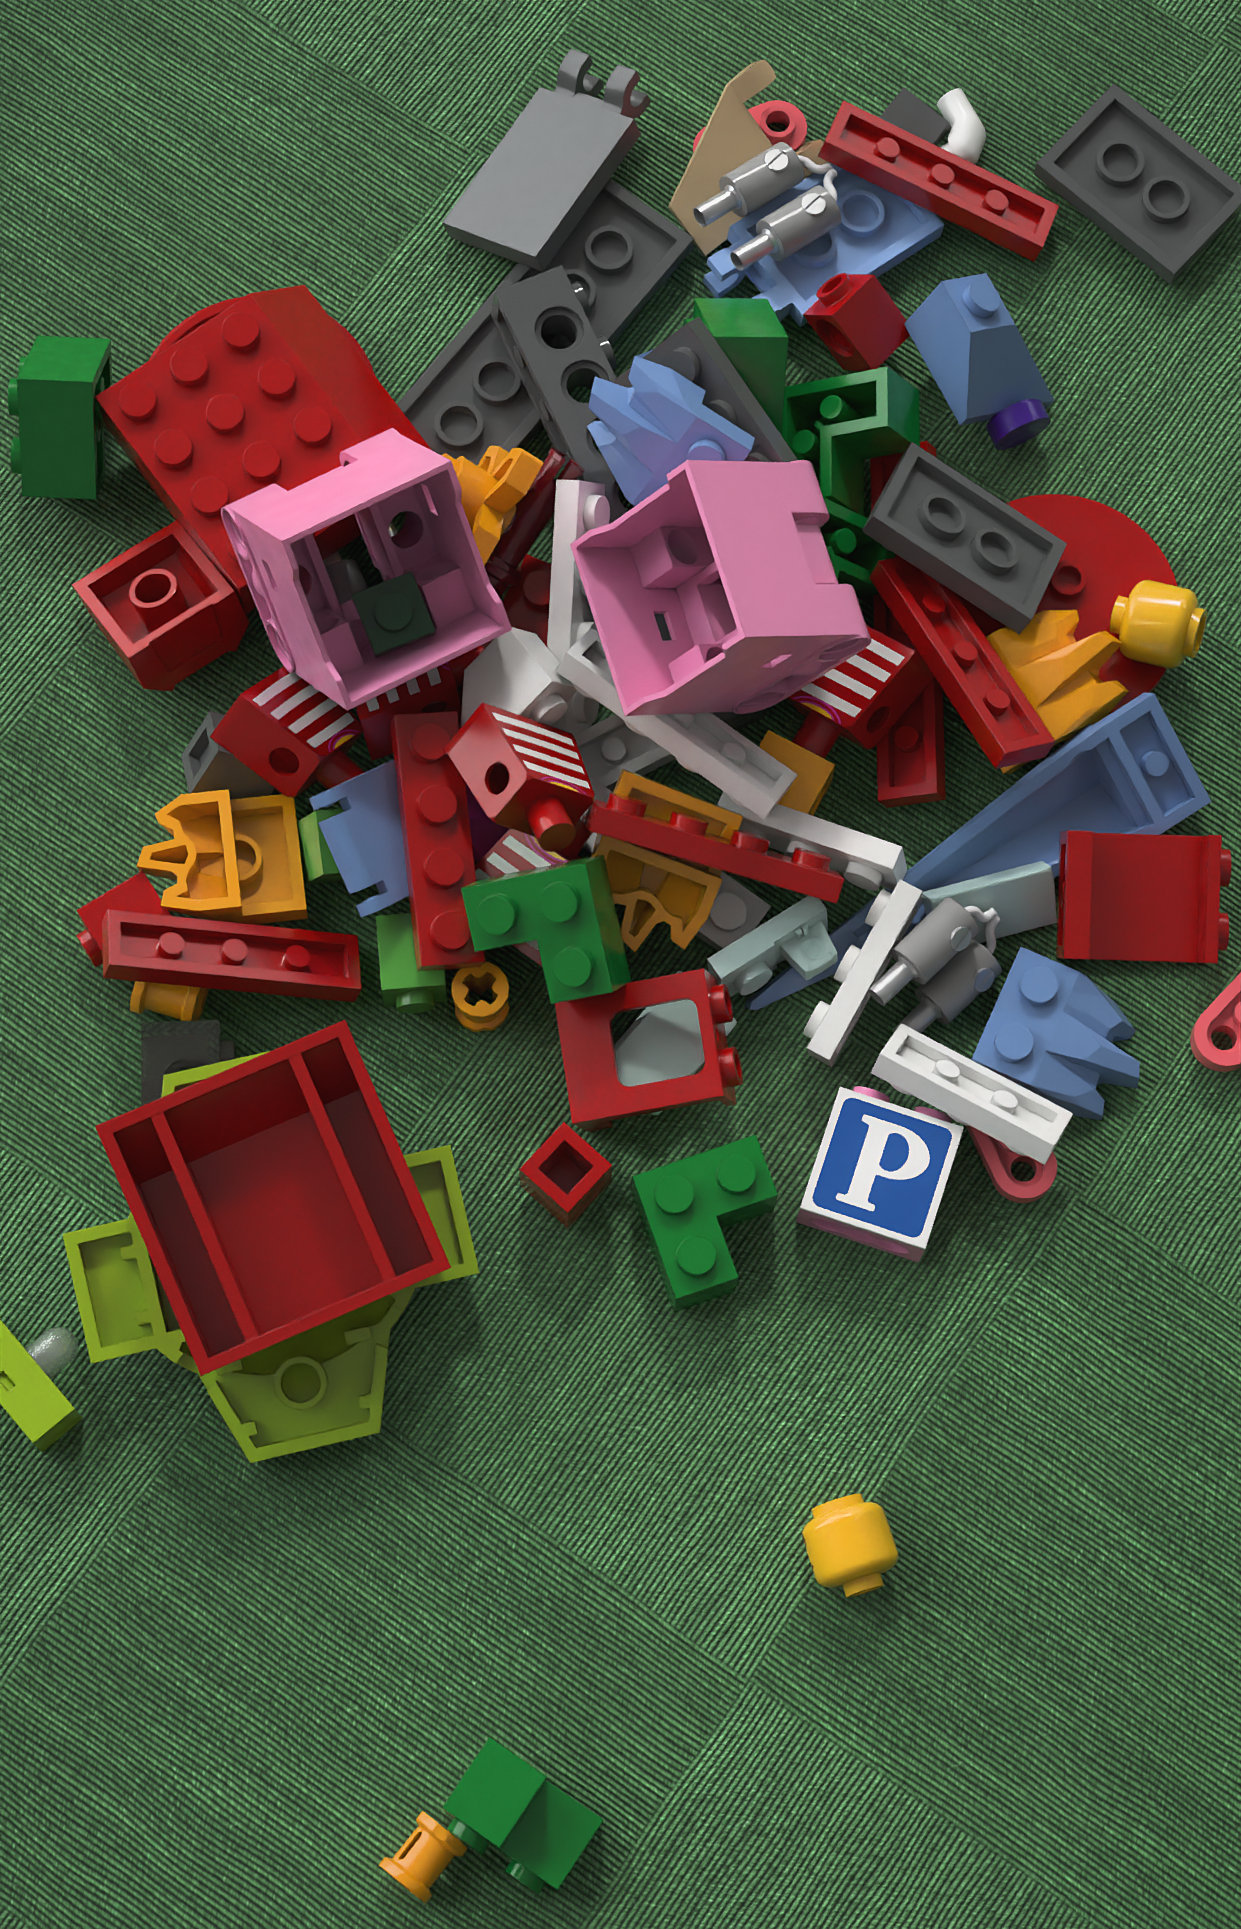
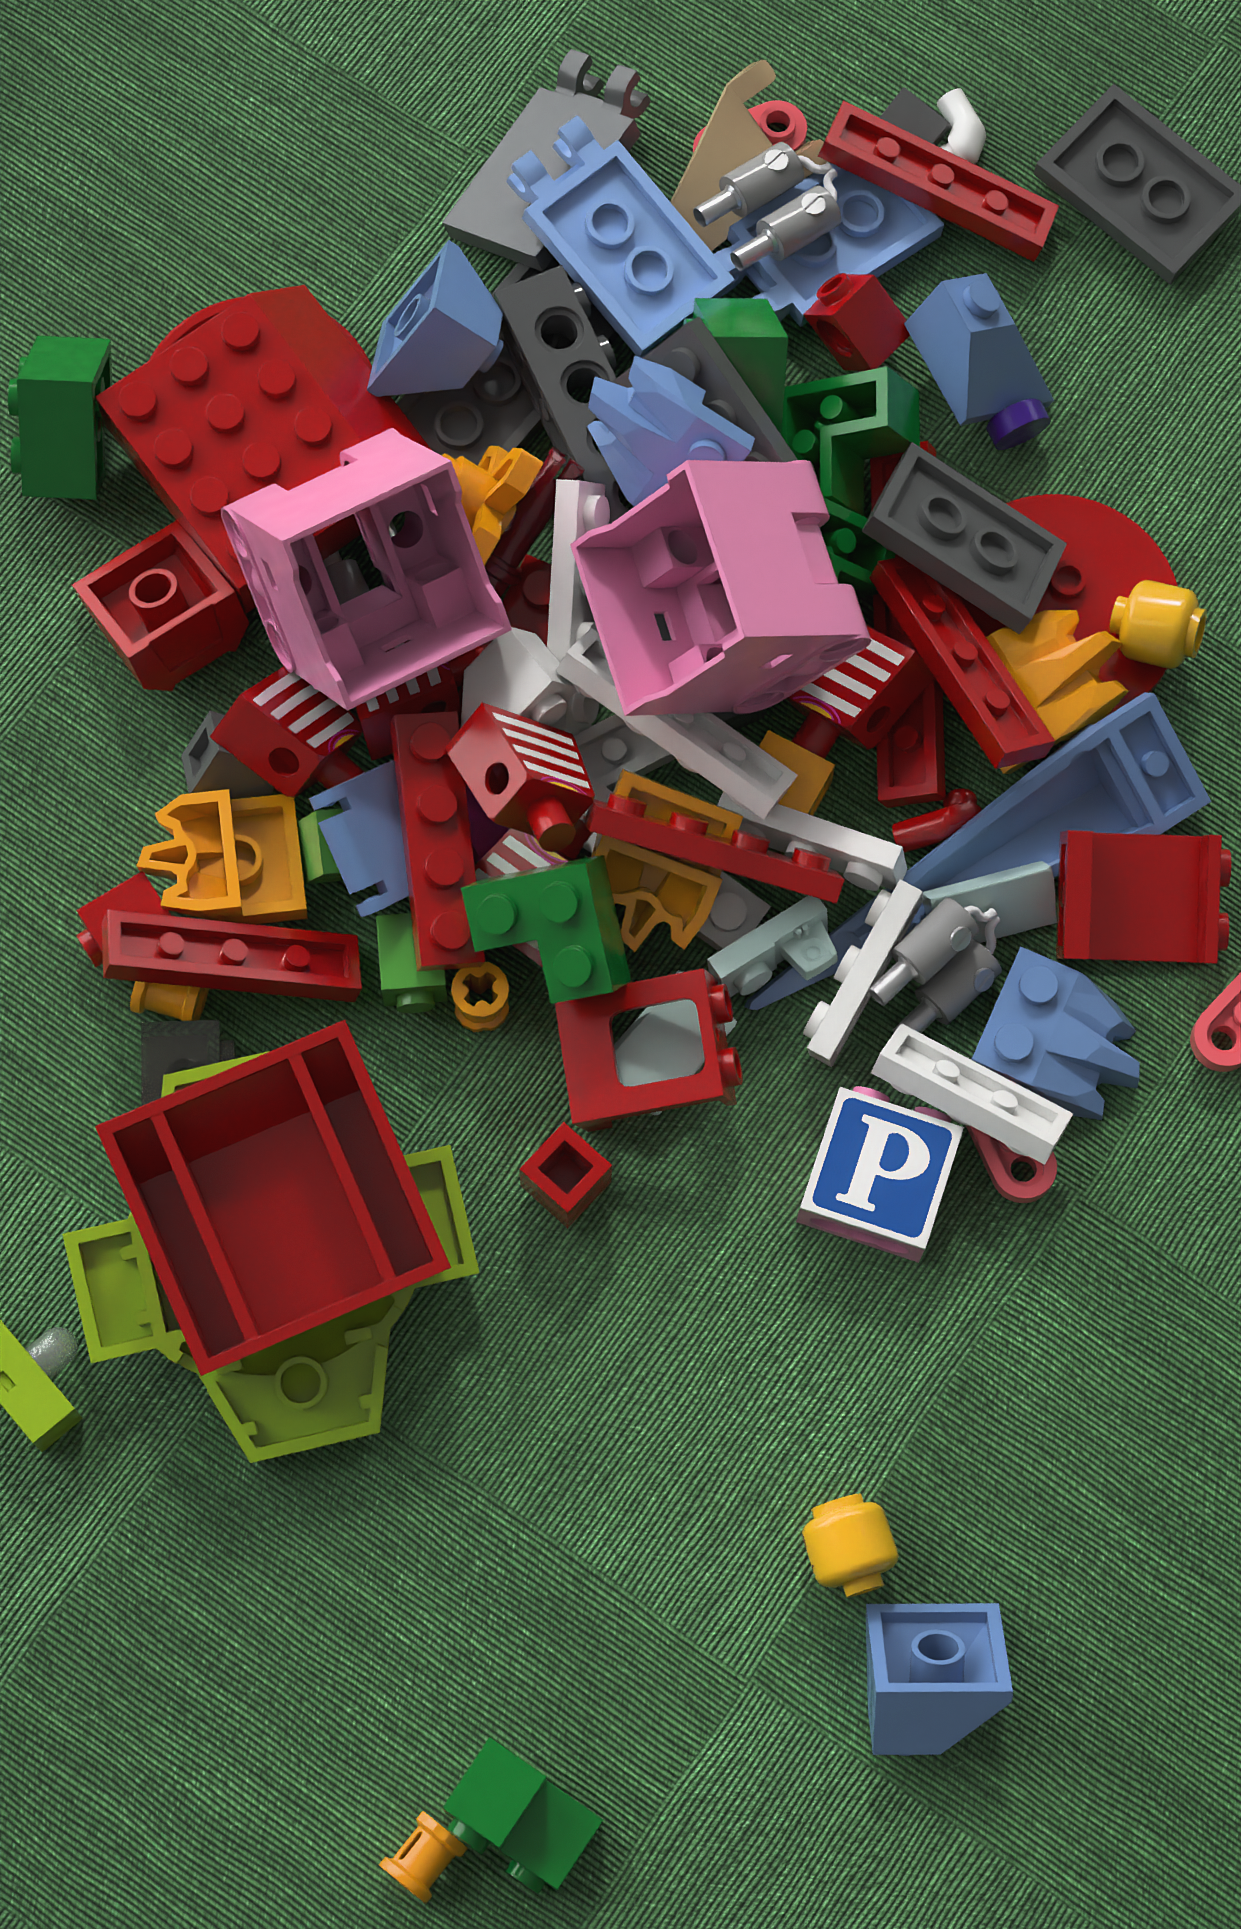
(393, 614): dark green plate -> none
(438, 331): none -> medium blue slope
(618, 237): none -> light blue tile
(687, 1208): green brick -> none
(933, 1674): none -> medium blue slope
(938, 824): none -> red arm

